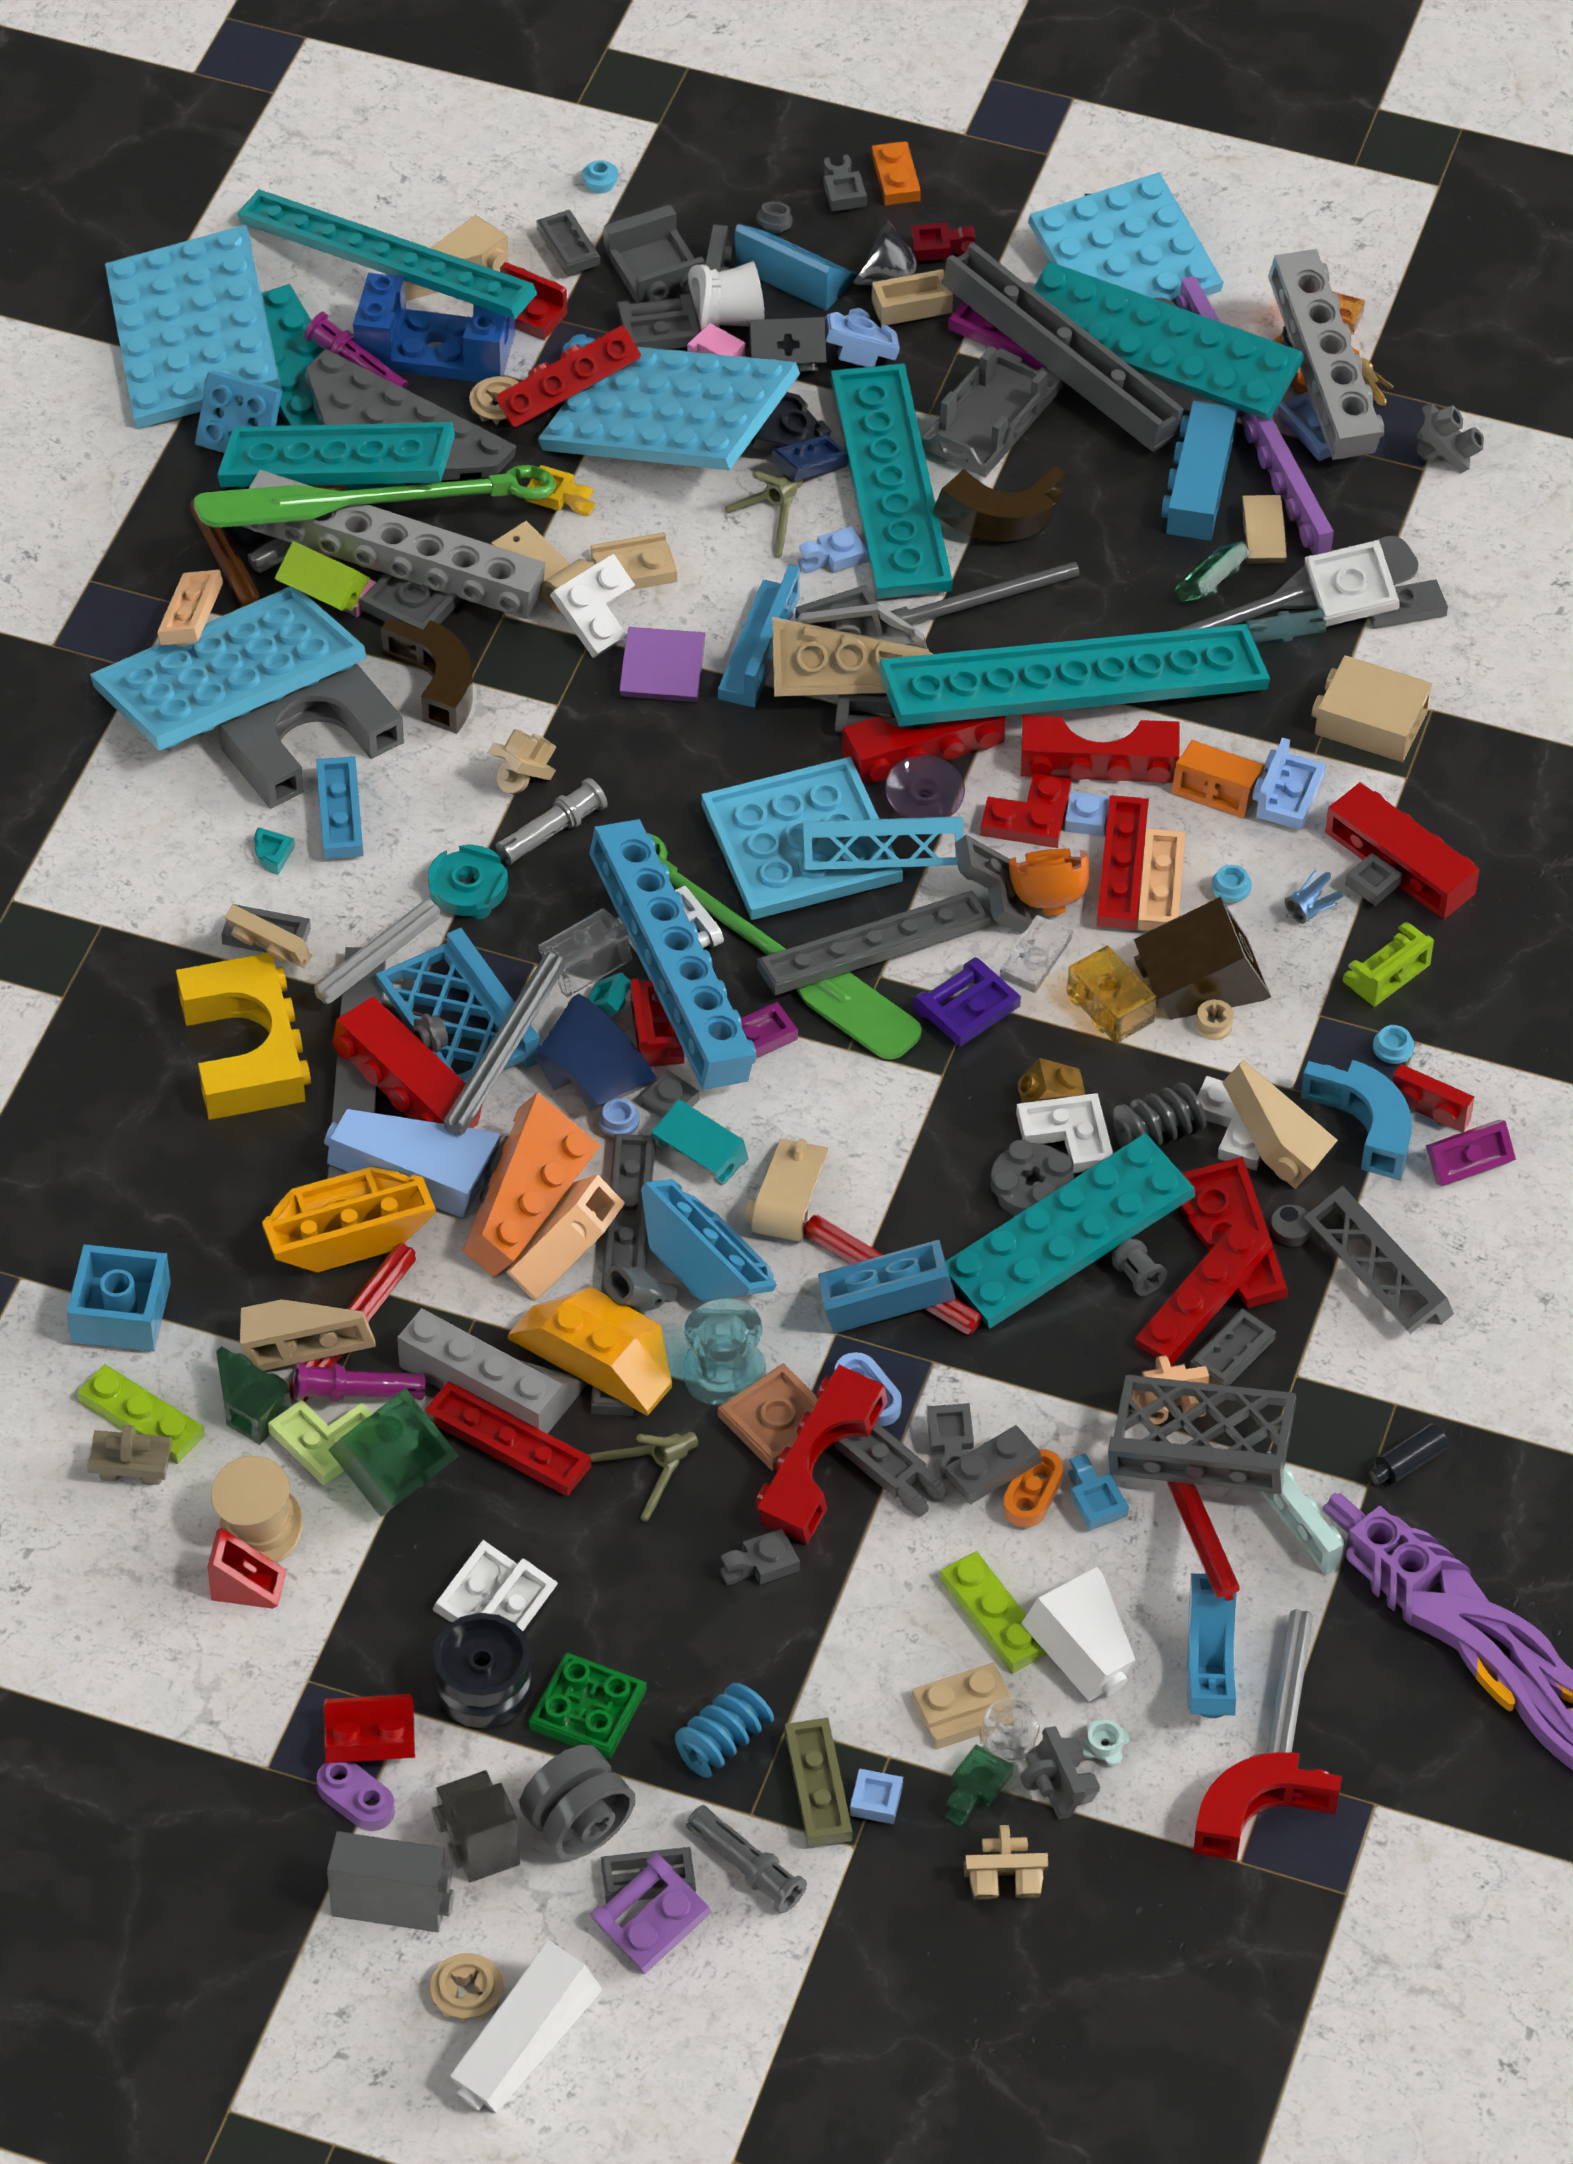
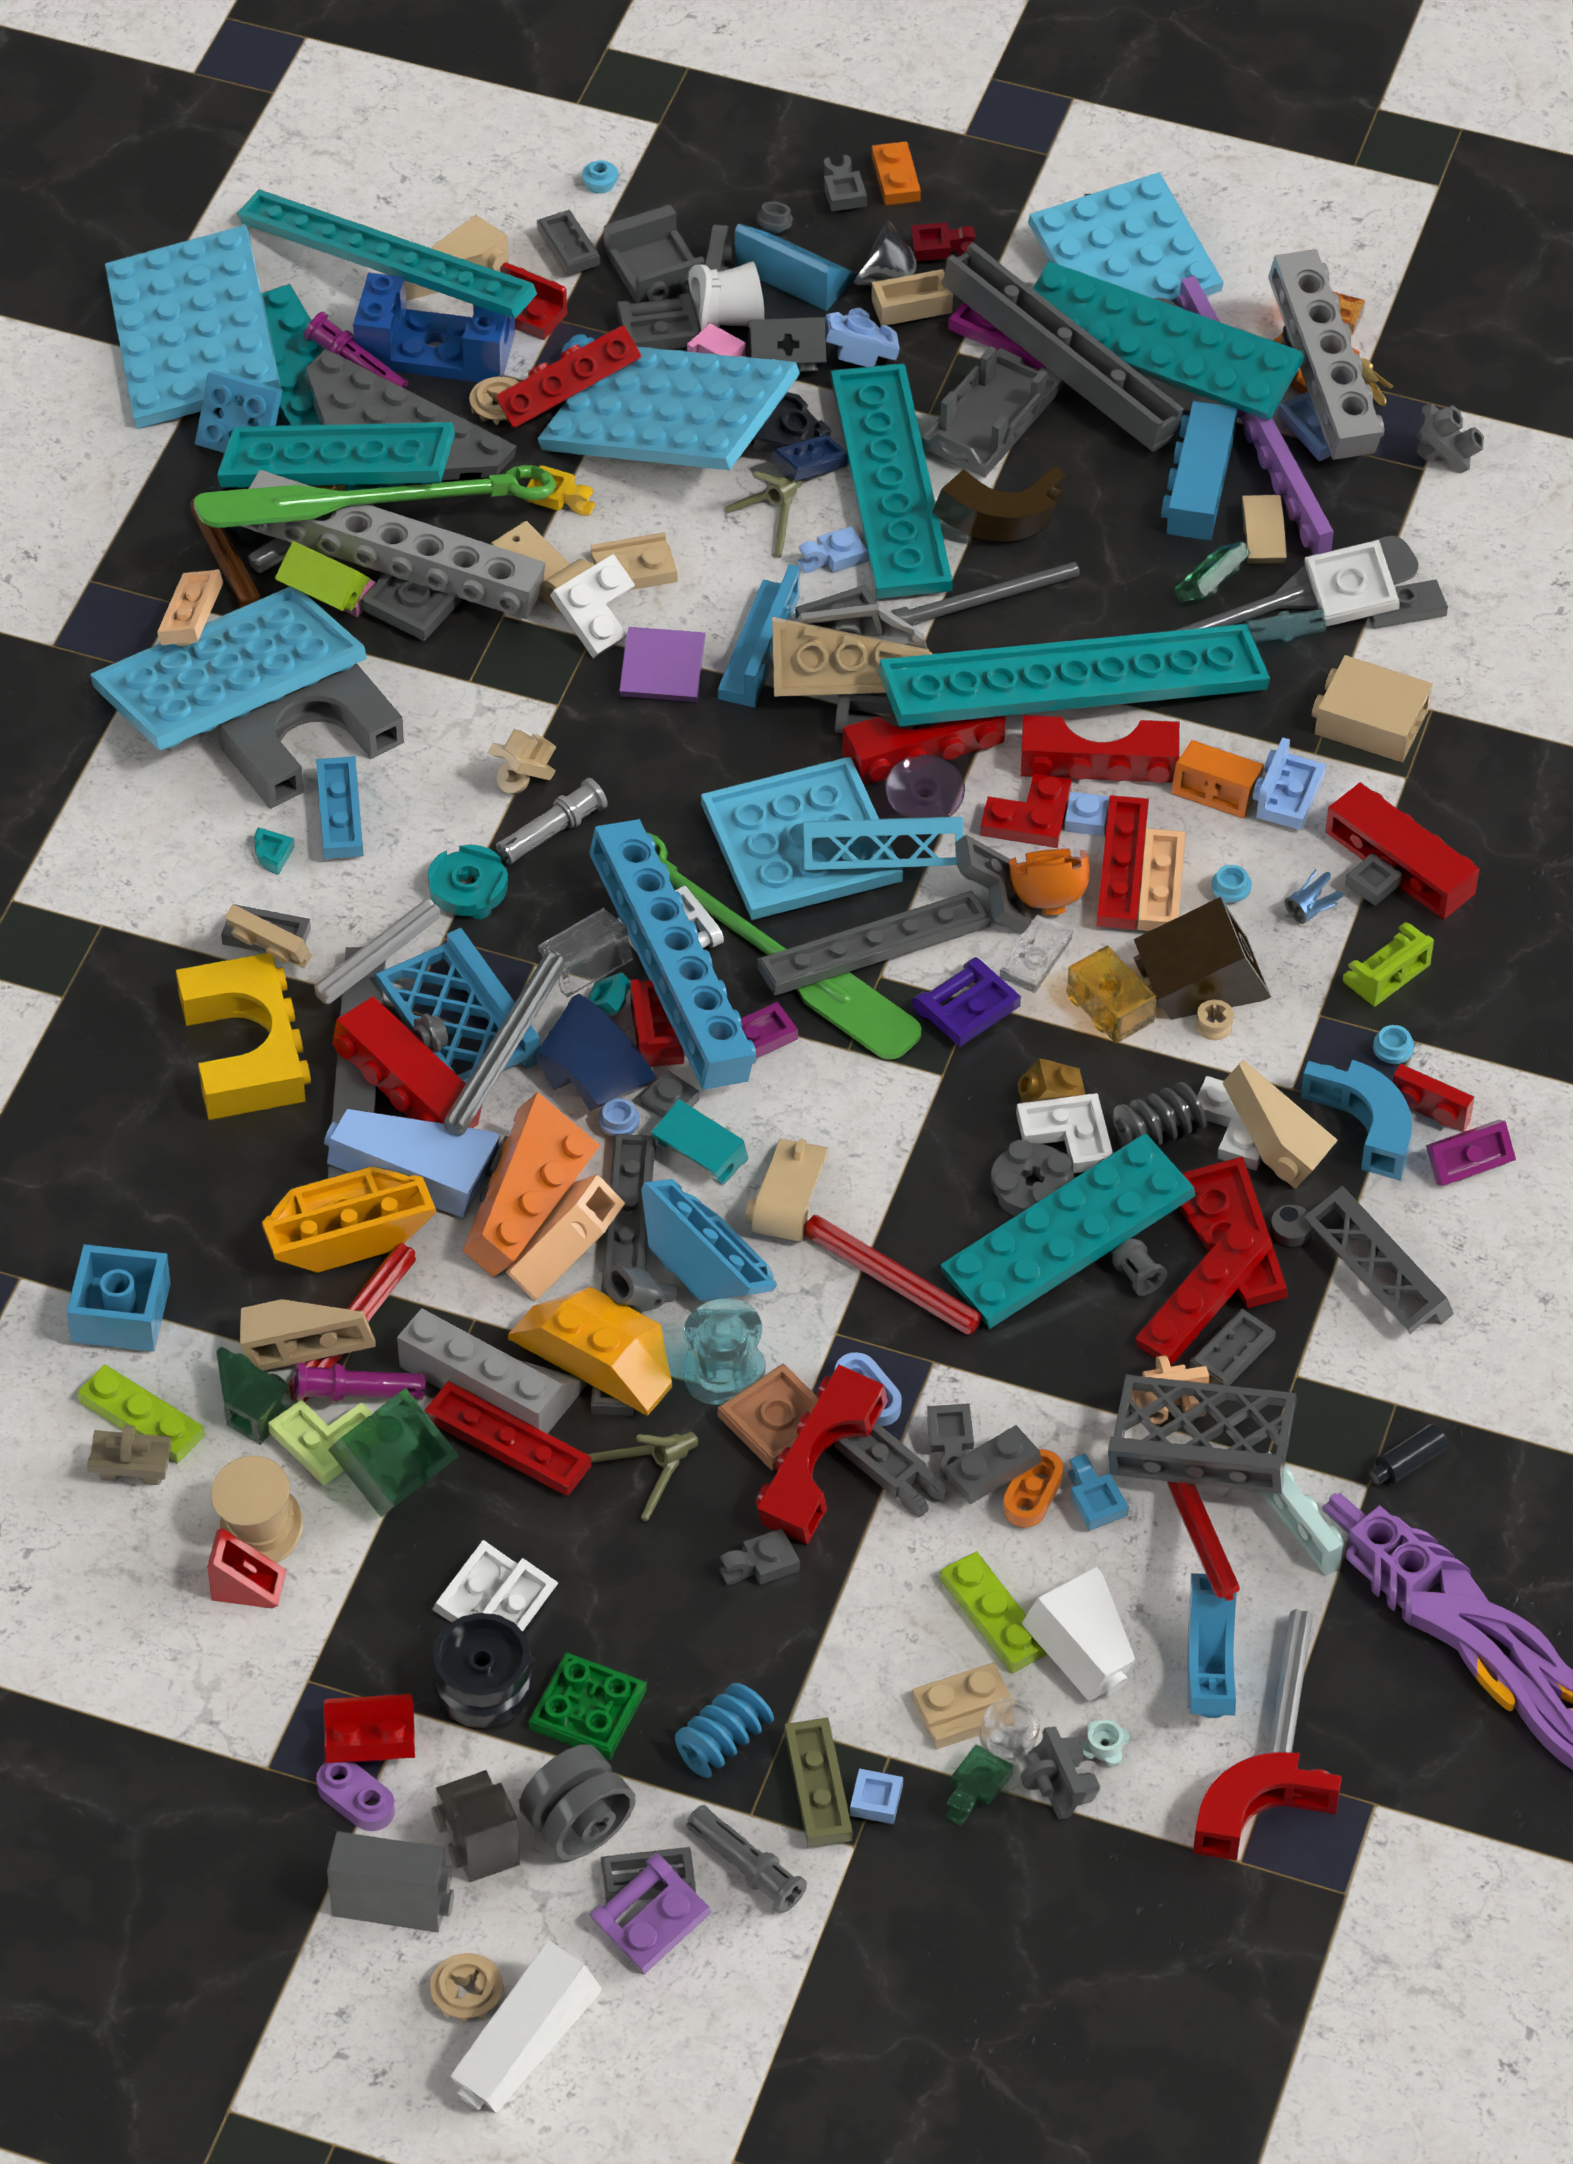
(442, 655): dark brown arch -> none
(886, 1286): dark azure slope -> none
(986, 1868): tan hips -> none

